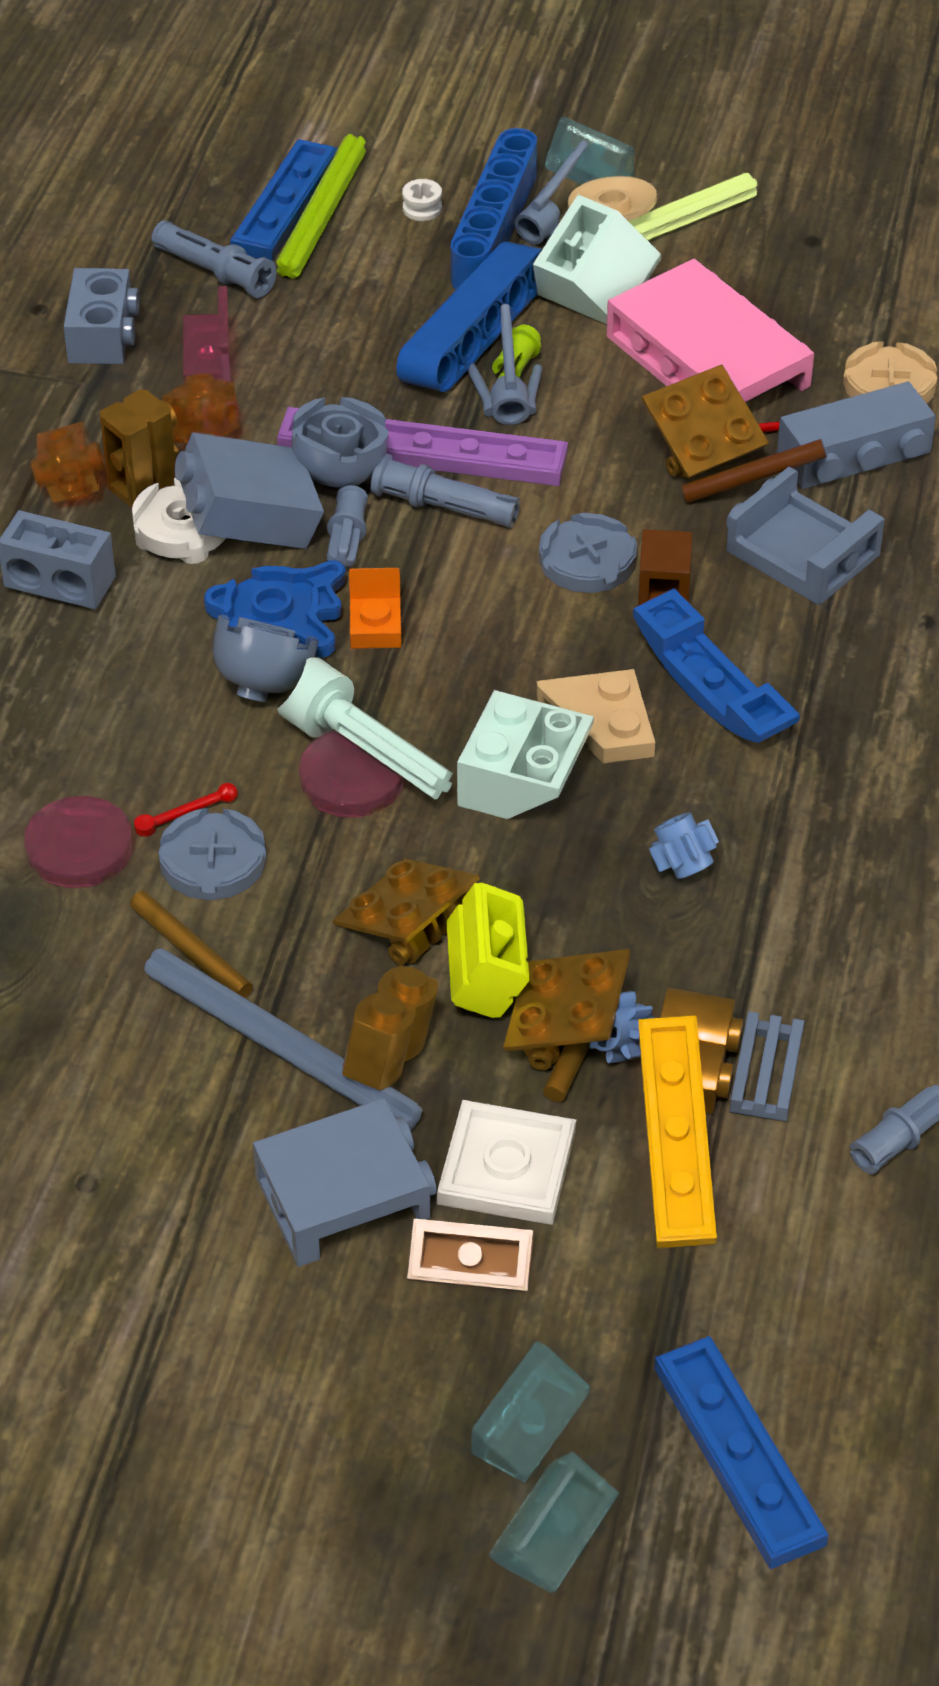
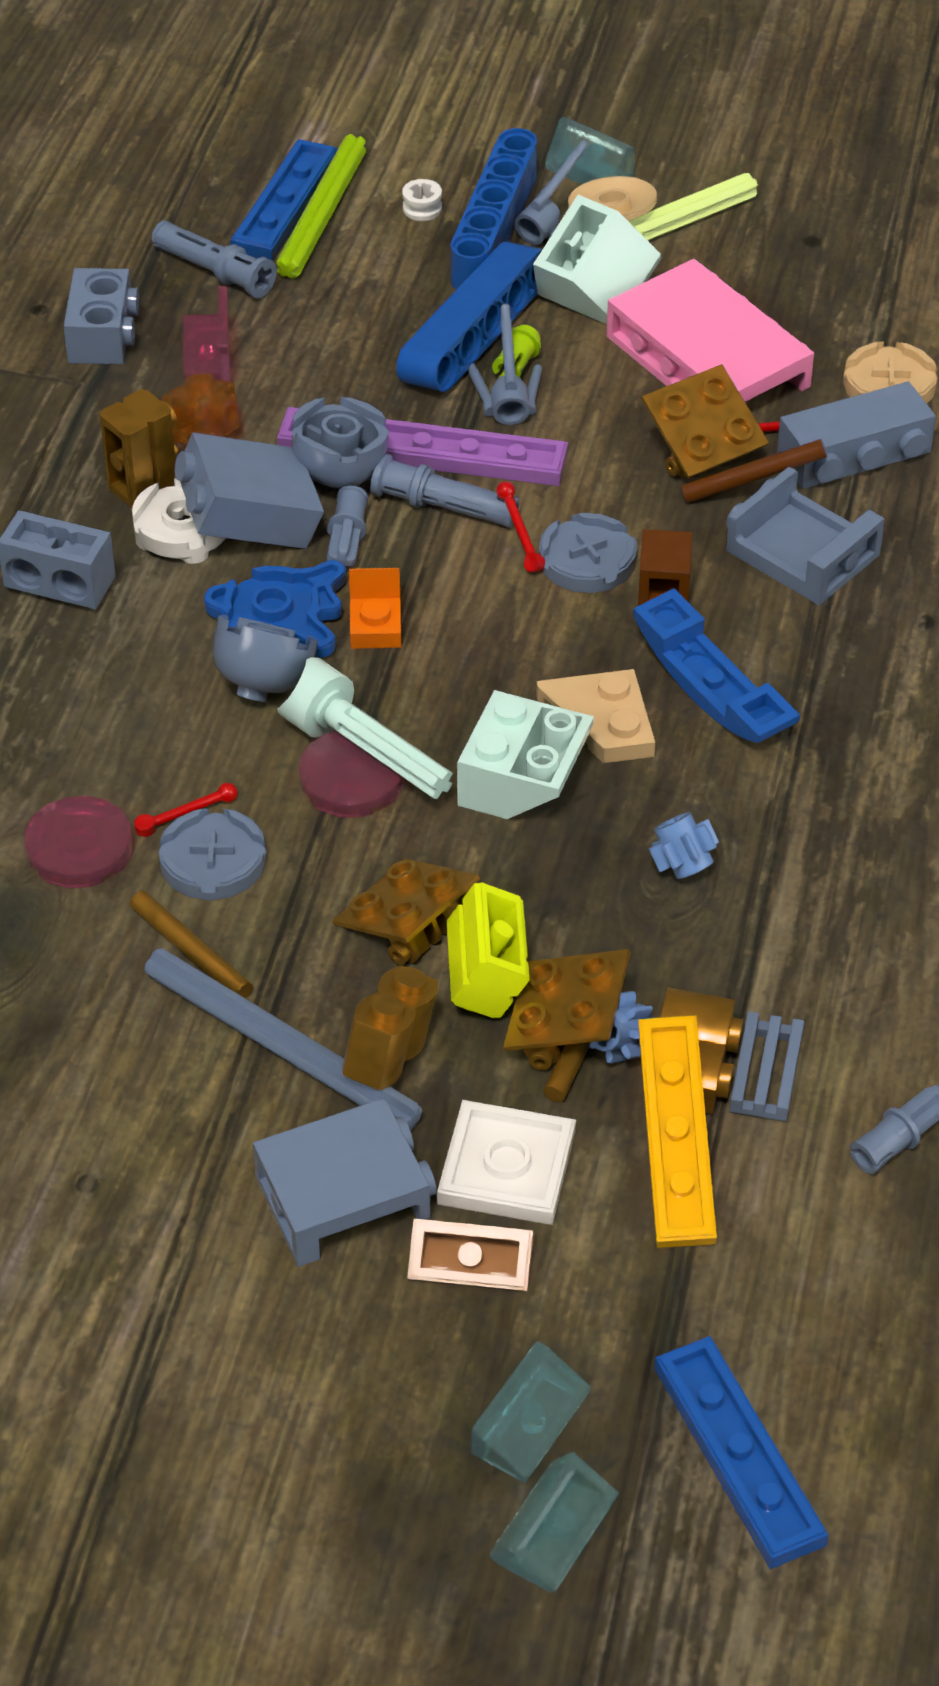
(67, 463): clear orange brick -> none
(533, 561): none -> red hinge

